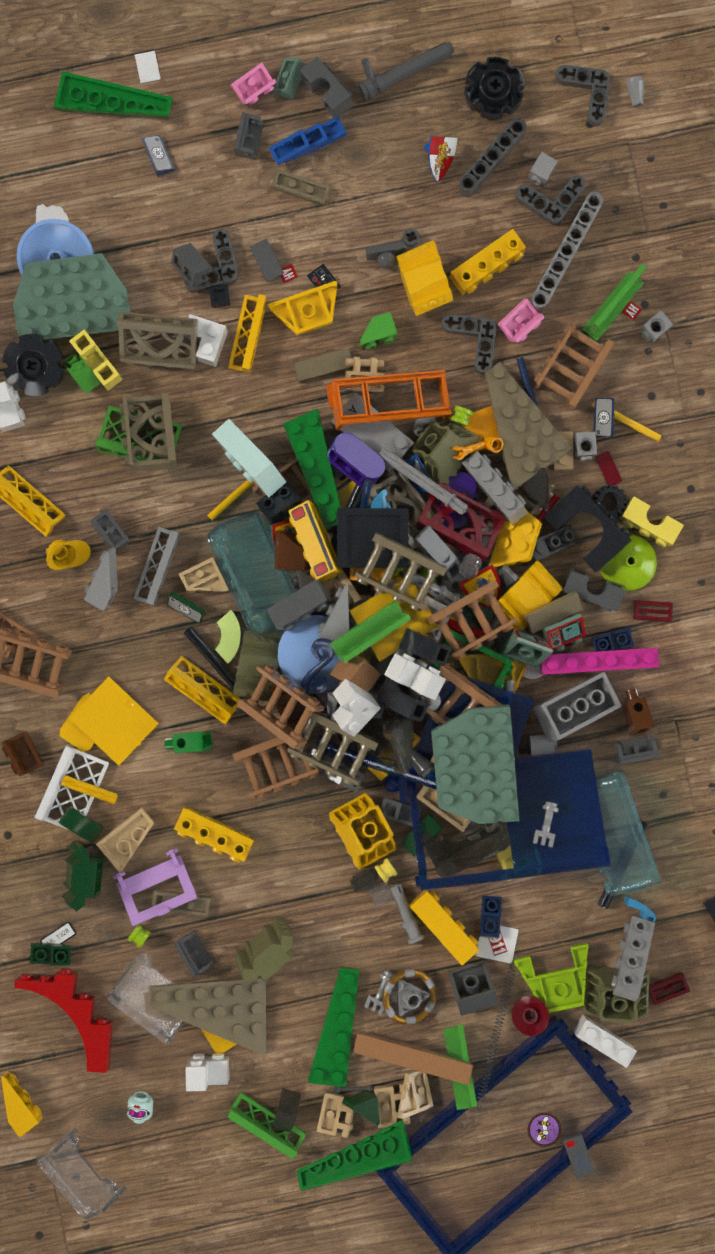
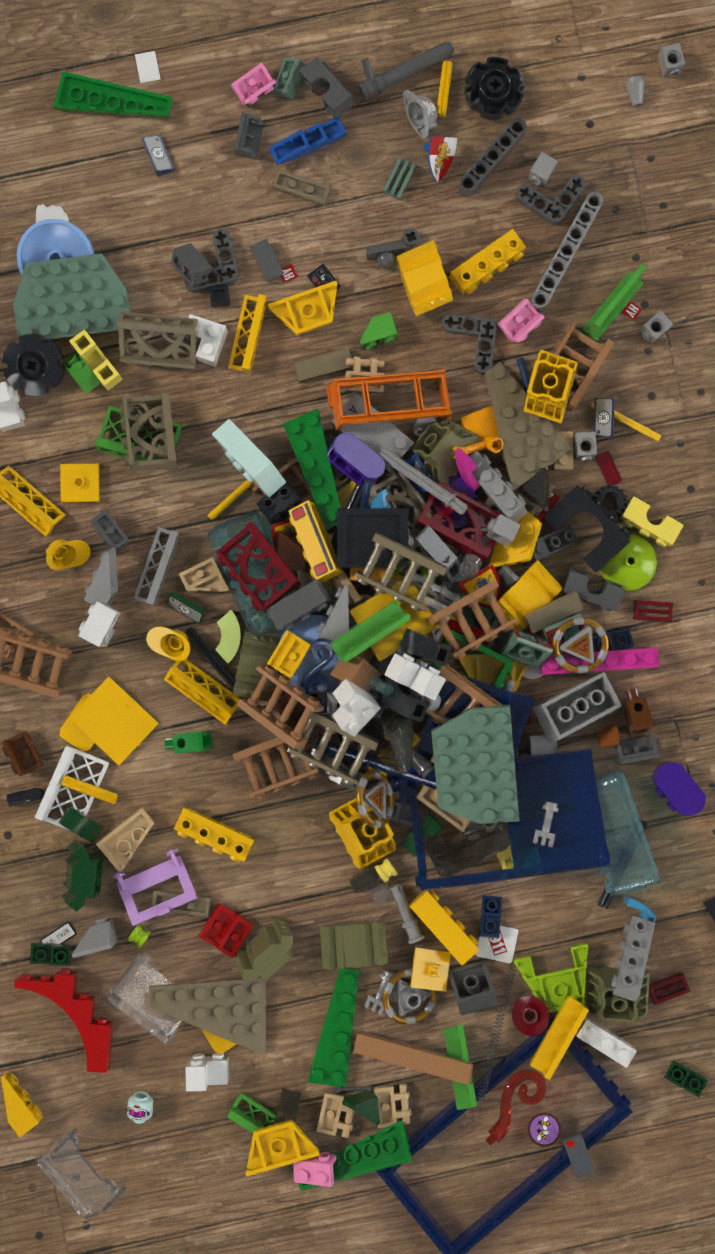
(24, 796): none -> black bar
(80, 483): none -> yellow plate
(97, 938): none -> light grey slope
(99, 625): none -> white brick
(169, 643): none -> yellow piece
(193, 953): dark grey hinge -> none
(225, 930): none -> red slope
(256, 541): none -> dark red fence
(278, 1146): none -> yellow wing
(289, 654): none -> yellow plate
(315, 1170): none -> bright pink bracket
(353, 944): none -> olive slope
(375, 799): none -> piece
(377, 684): none -> clear light blue pin
(406, 164): none -> sand green tile
(415, 1094): tan wing -> none
(420, 112): none -> light grey hat
(430, 969): none -> yellow piece
(444, 88): none -> yellow axle
(461, 416): lime wheel -> none
(465, 468): none -> dark pink slope
(502, 530): none -> light grey brick
(502, 1126): none -> clear red plant
(550, 386): none -> yellow slope
(559, 1037): none -> yellow fence
(580, 645): none -> piece
(595, 86): dark grey beam -> none
(608, 736): none -> dark orange slope
(674, 53): none -> light grey brick
(678, 789): none -> dark purple brick
(686, 1078): none -> dark green slope

